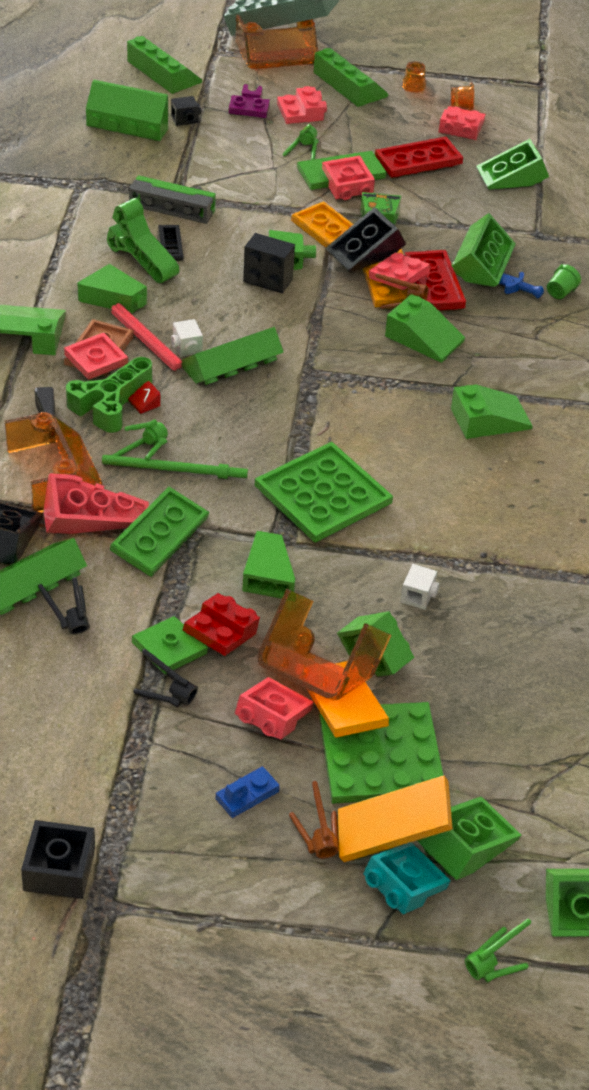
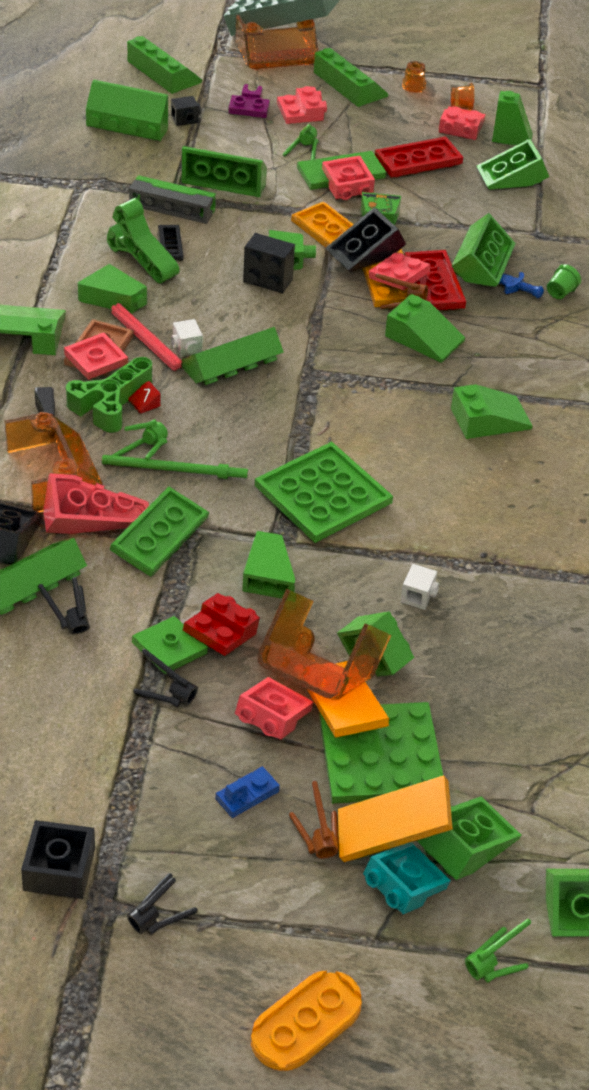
(145, 914): none -> black plant
(223, 171): none -> bright green slope
(306, 1020): none -> light orange tile
(511, 120): none -> bright green slope

